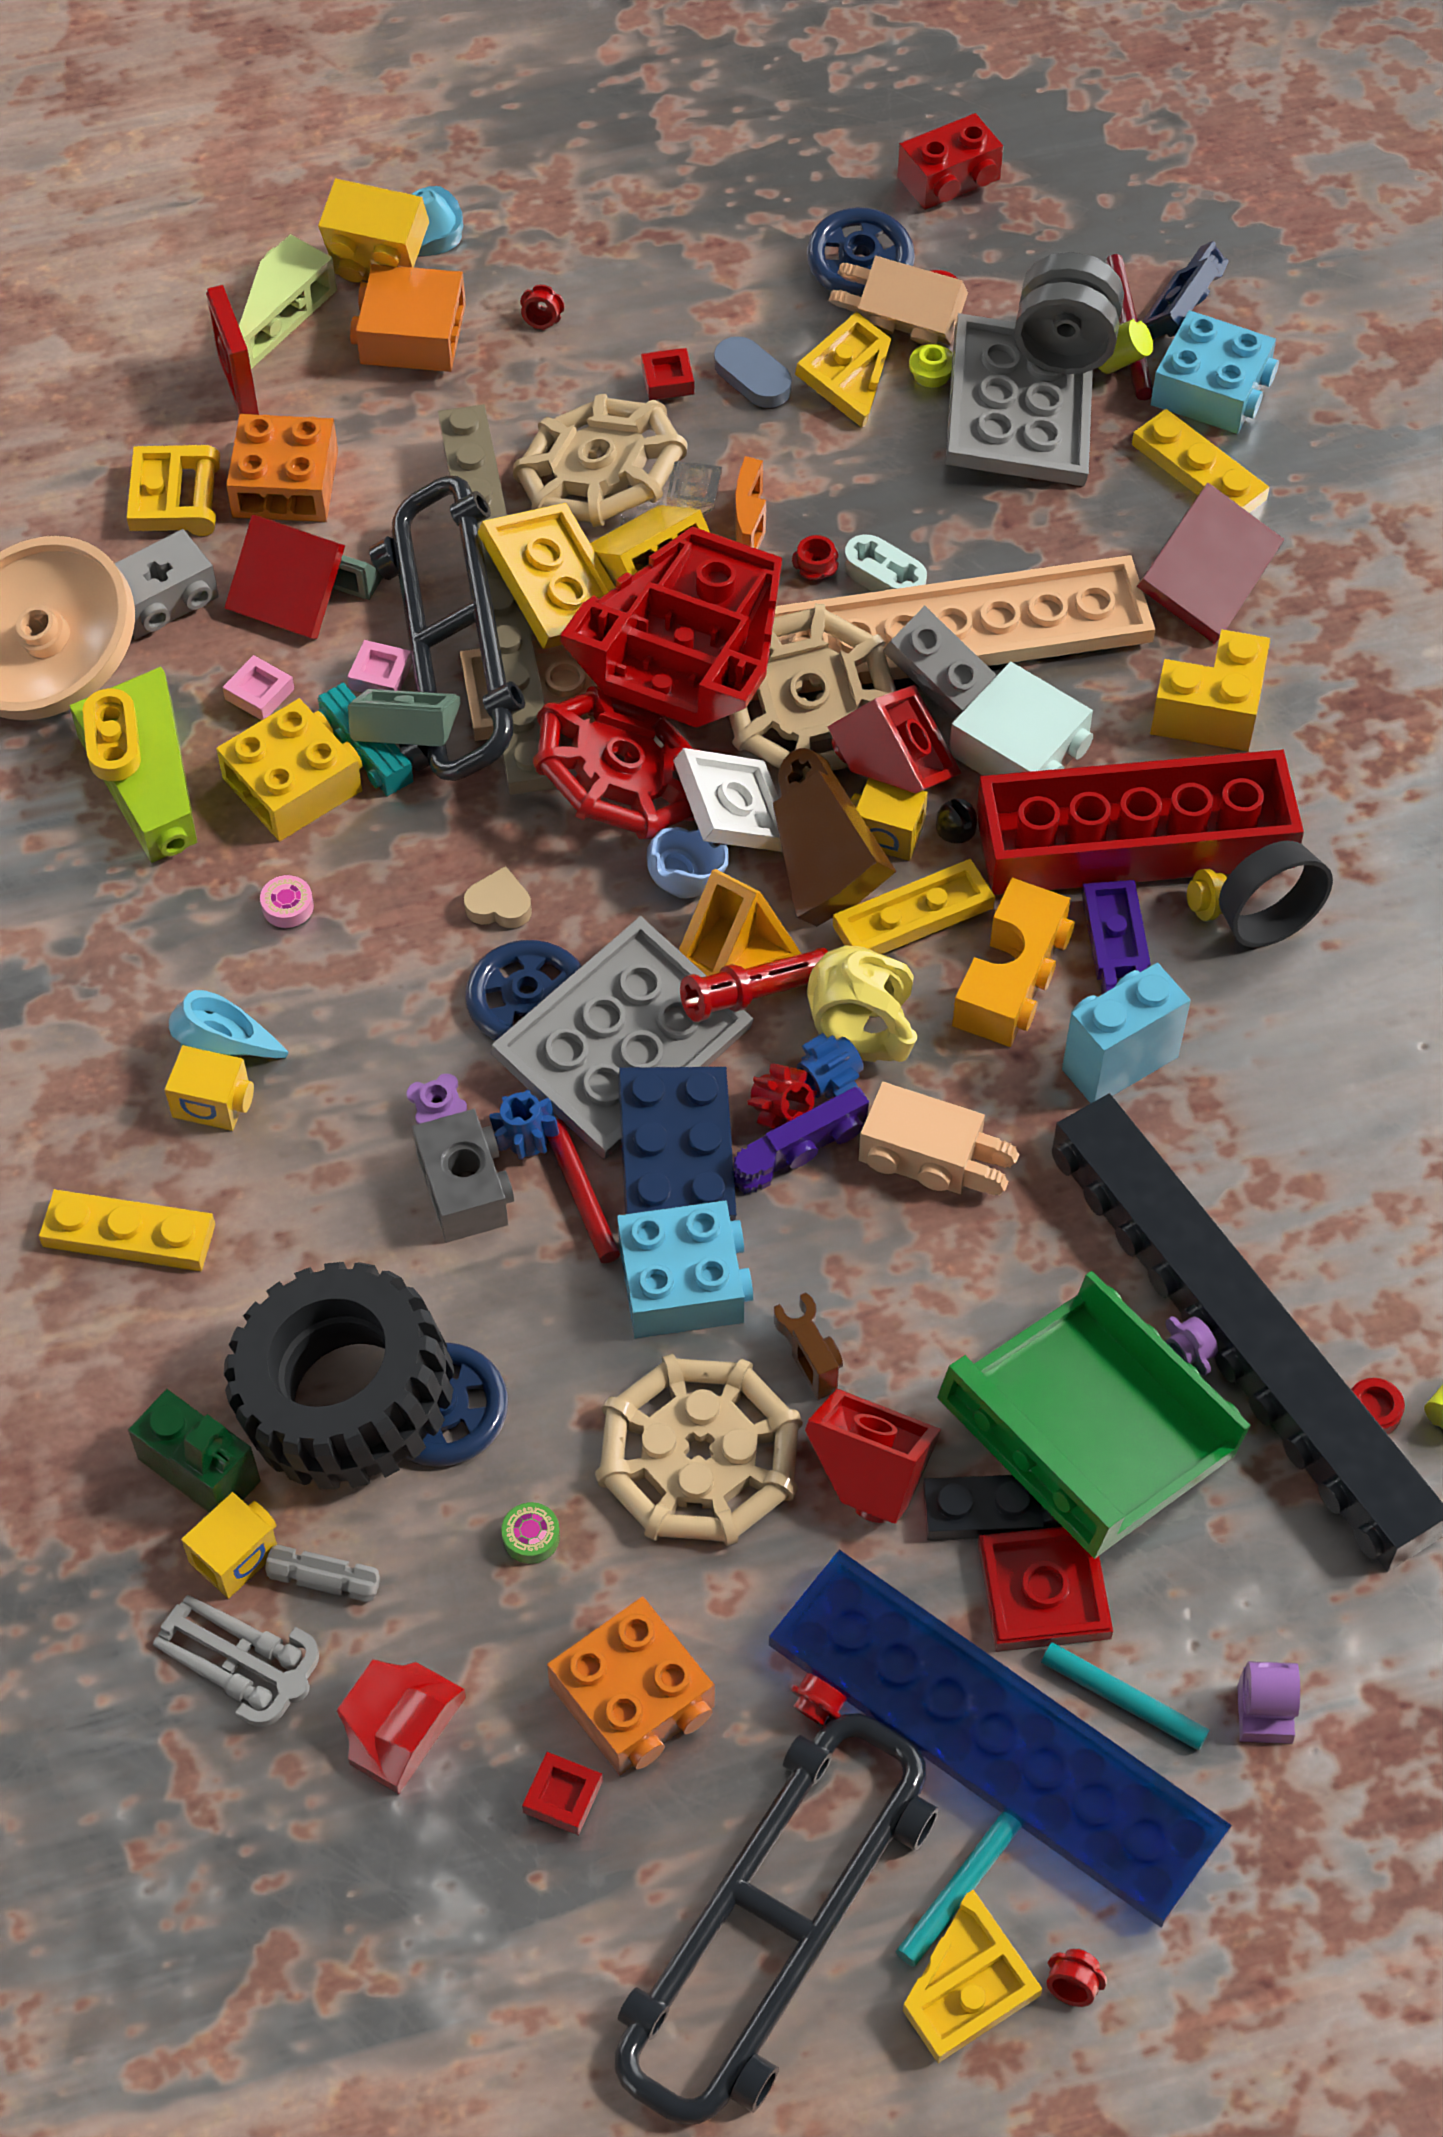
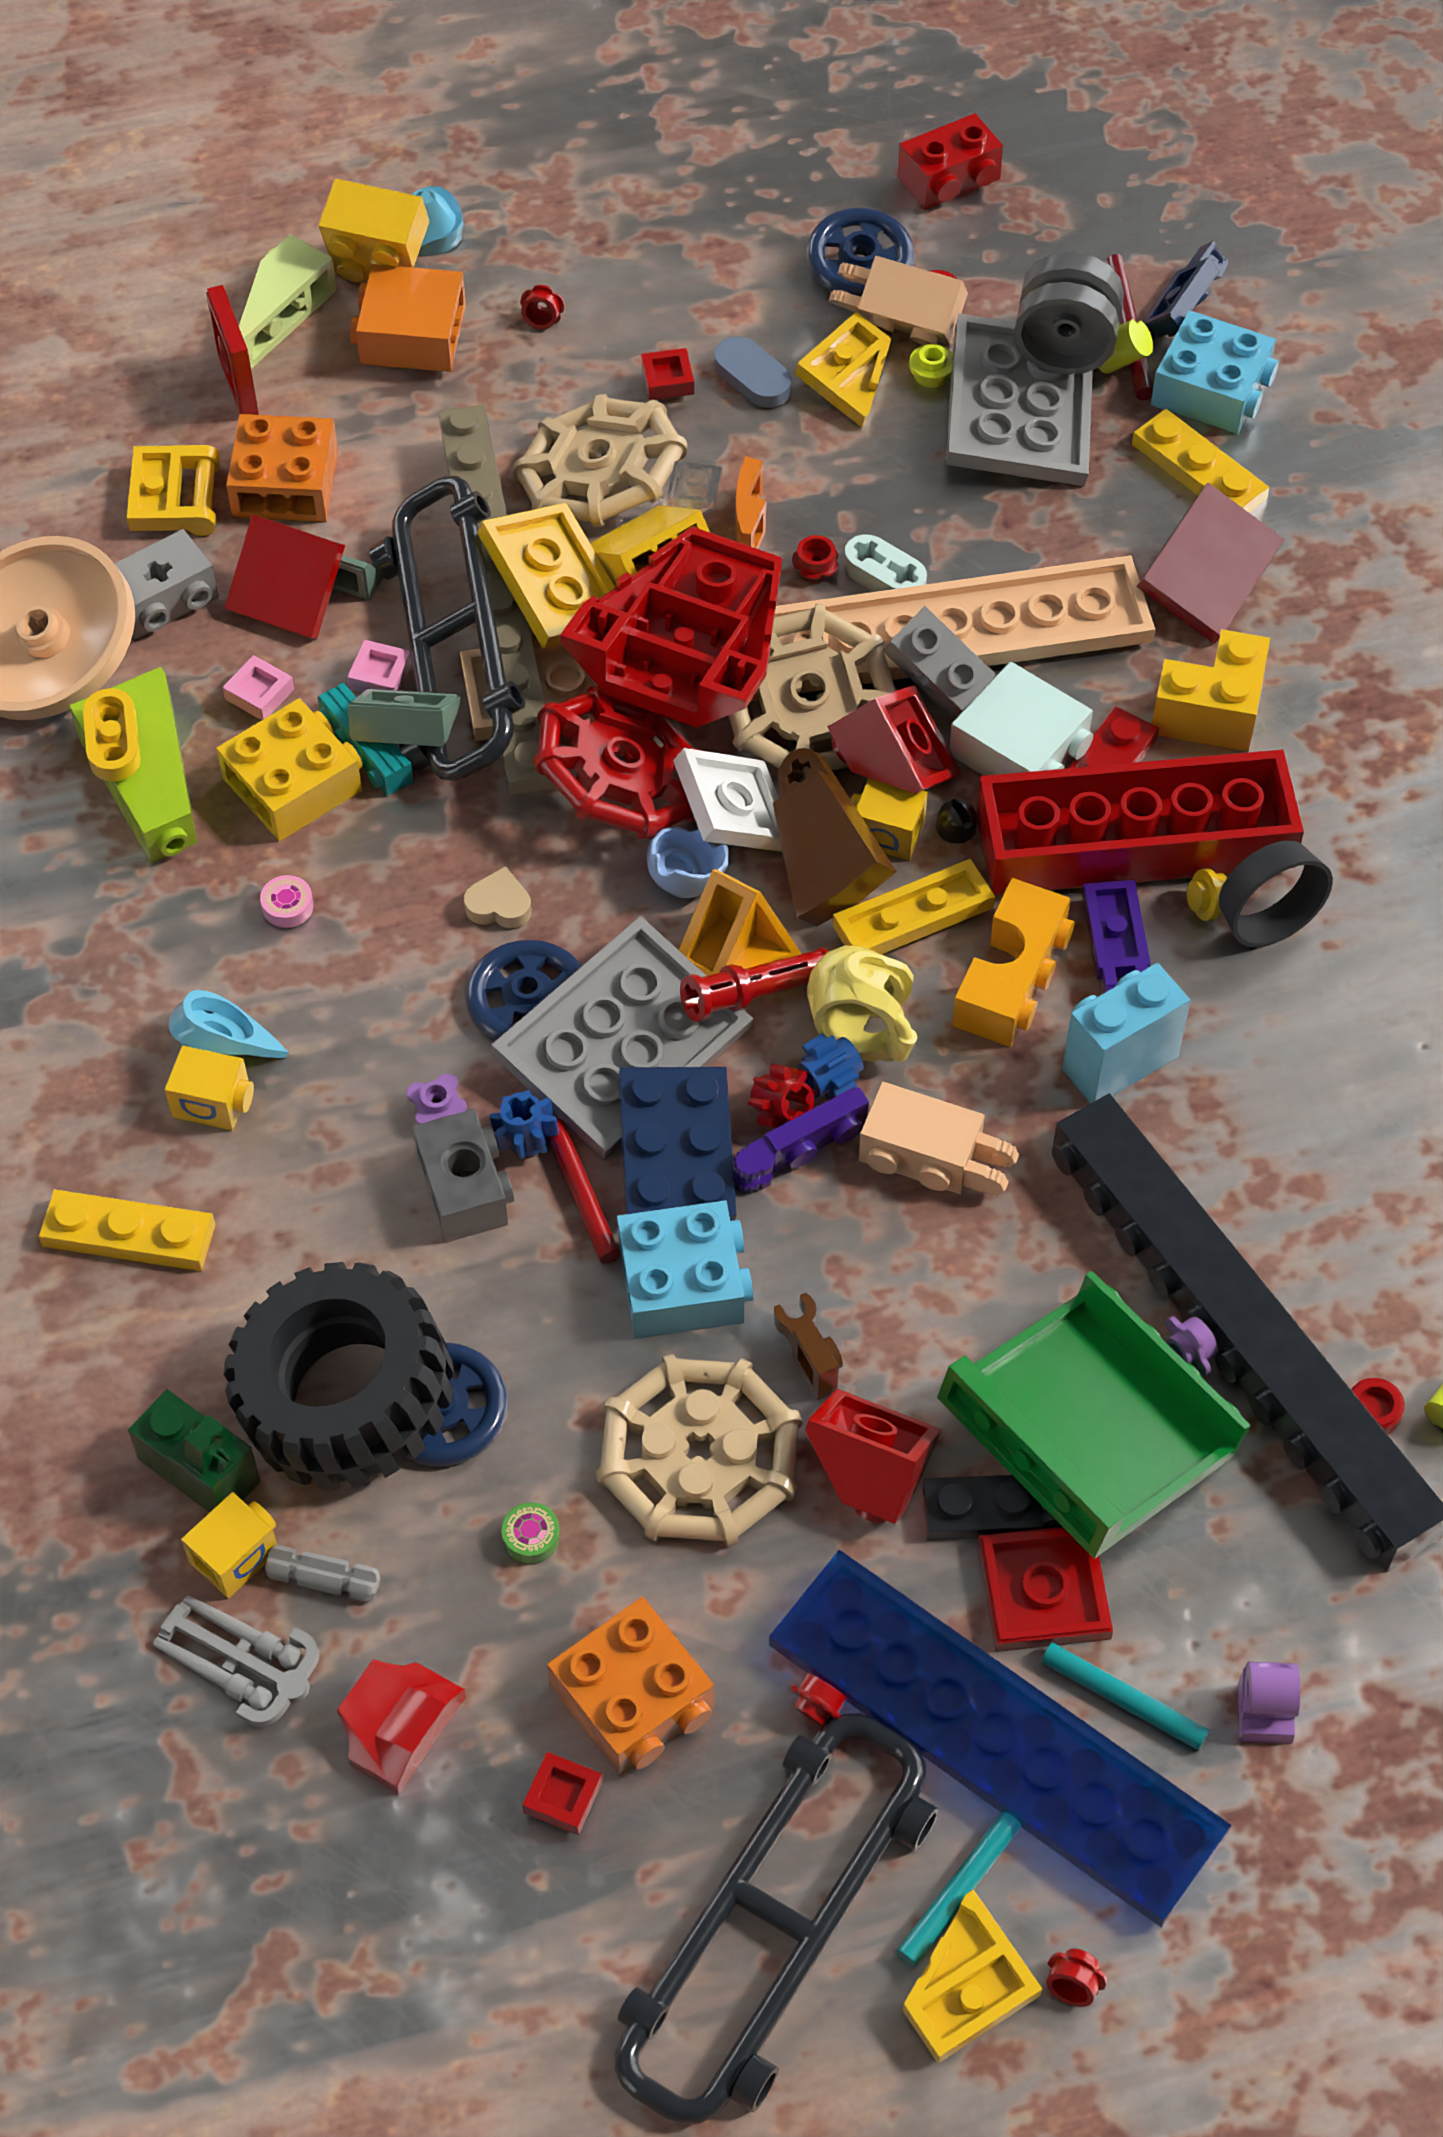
(1119, 740): none -> red plate

